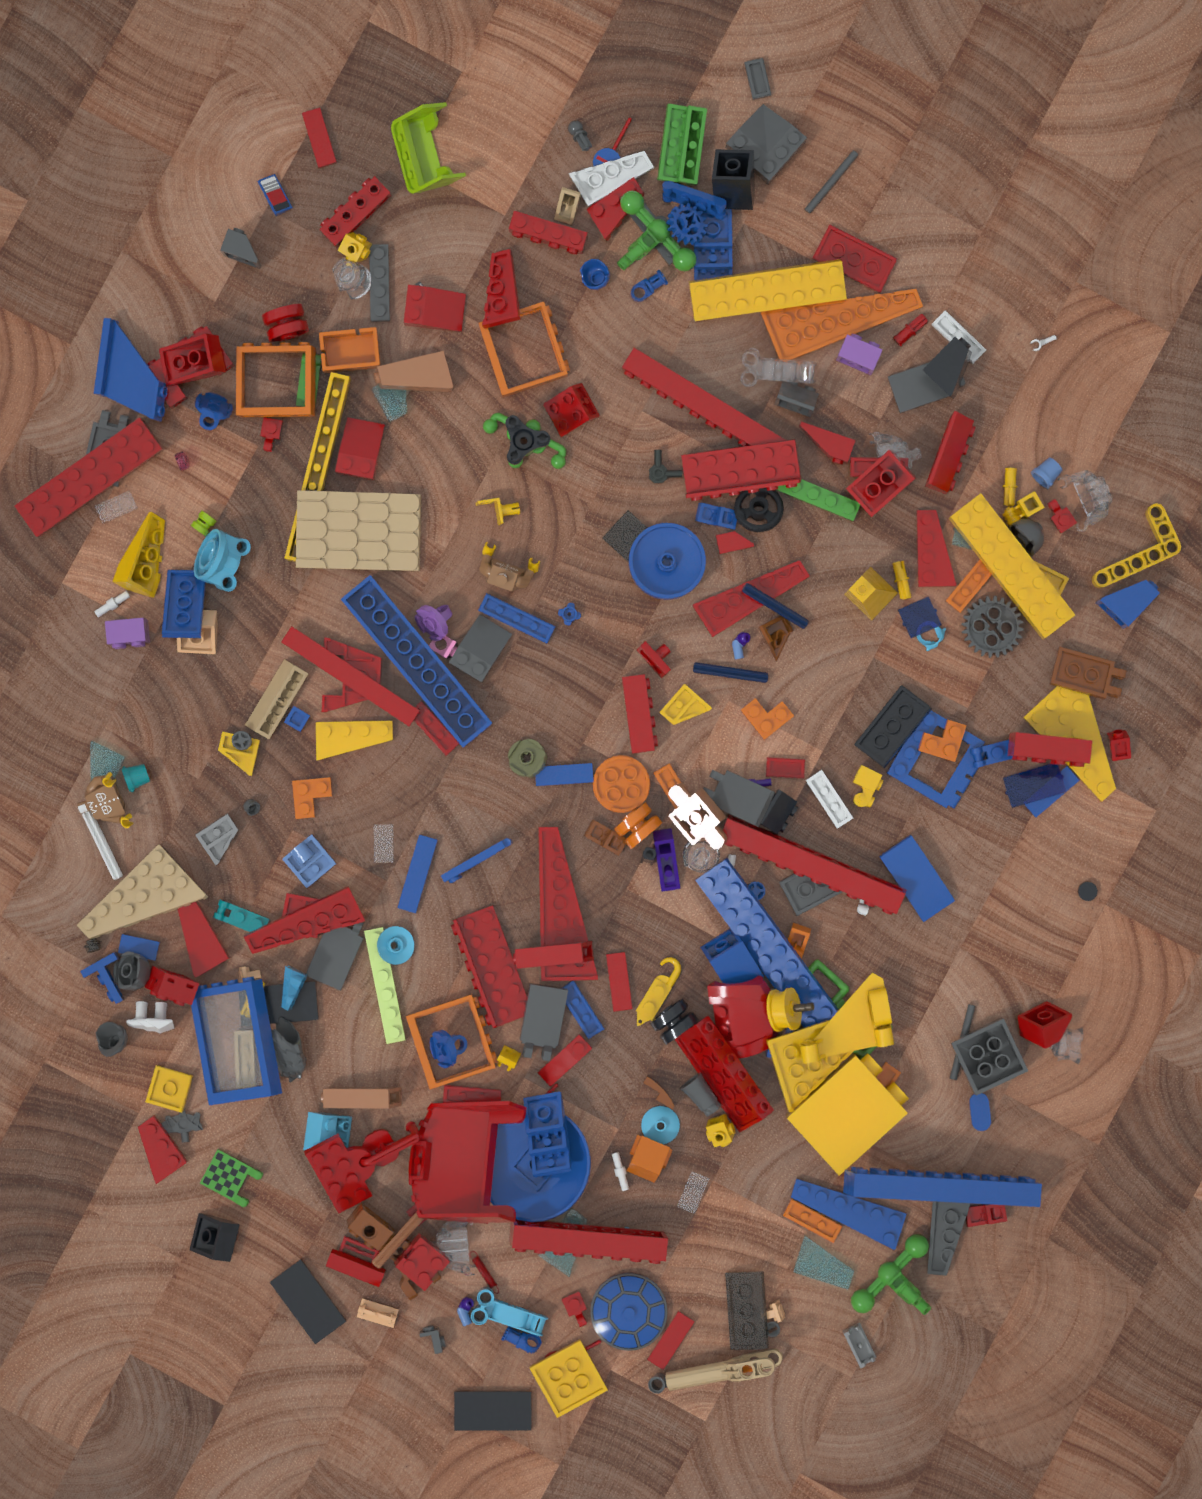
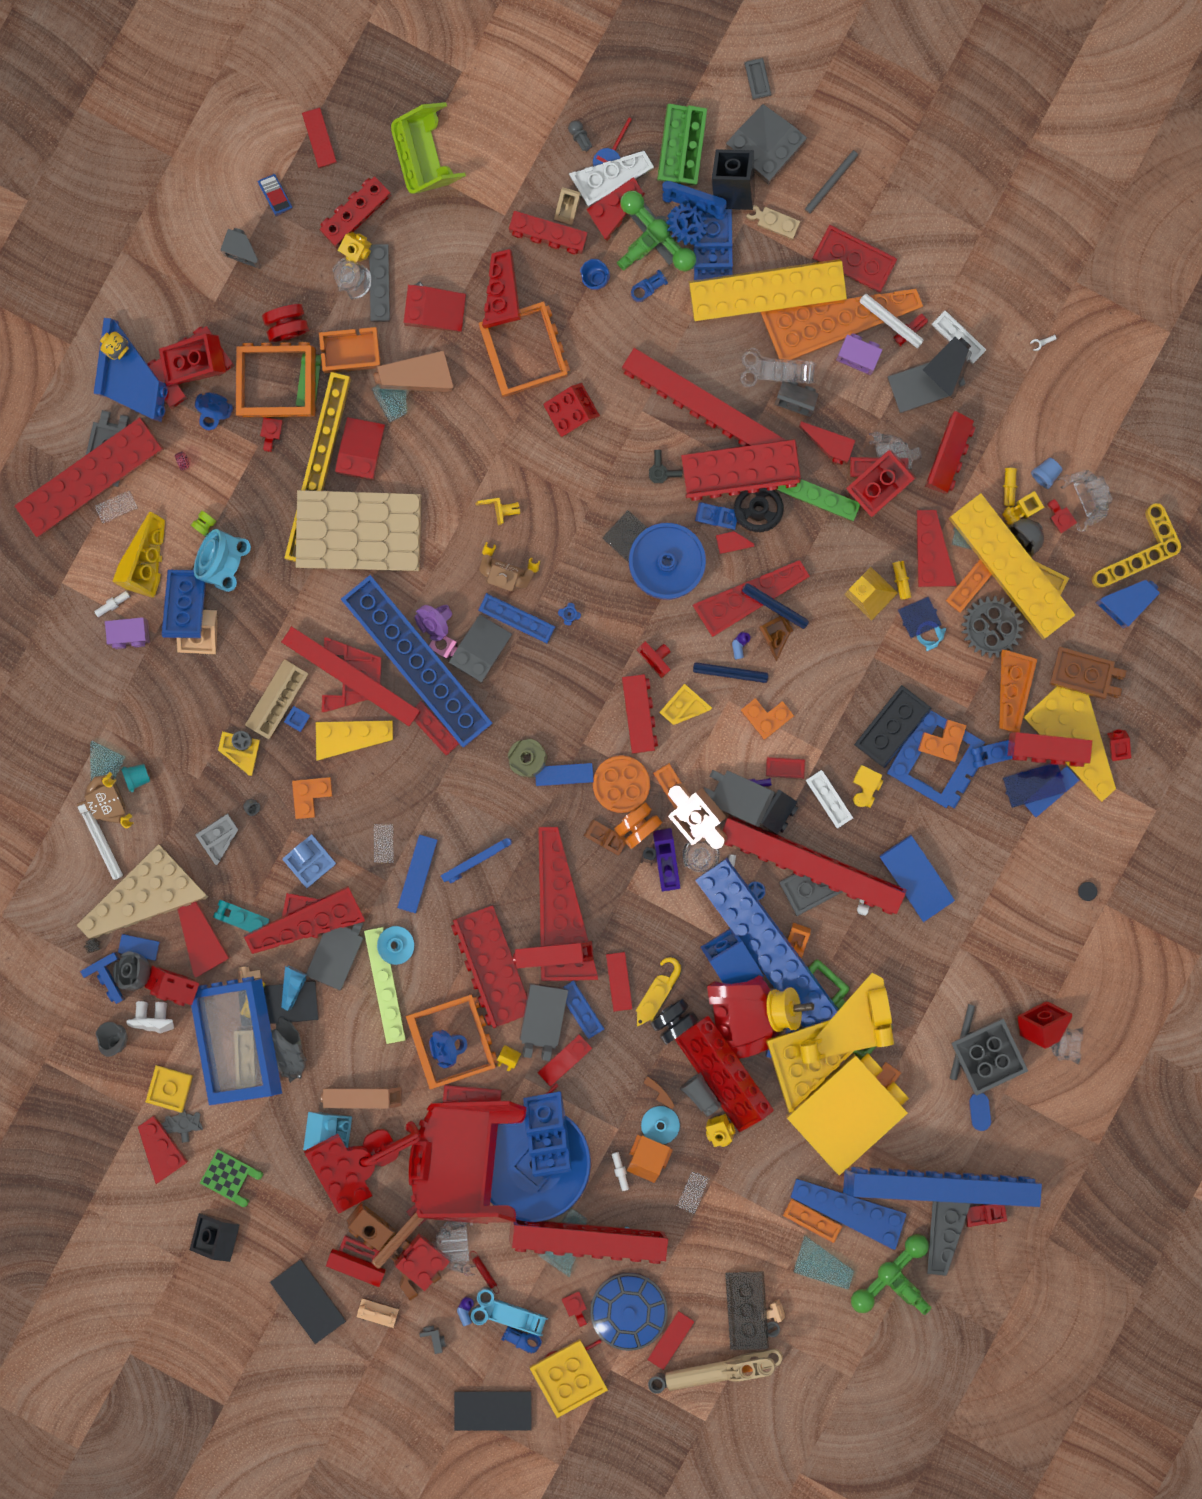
(114, 345): none -> yellow head
(531, 431): wheel -> none
(775, 222): none -> tan plate
(859, 1345): light grey hinge -> none
(891, 320): none -> white axle
(1016, 682): none -> orange wing

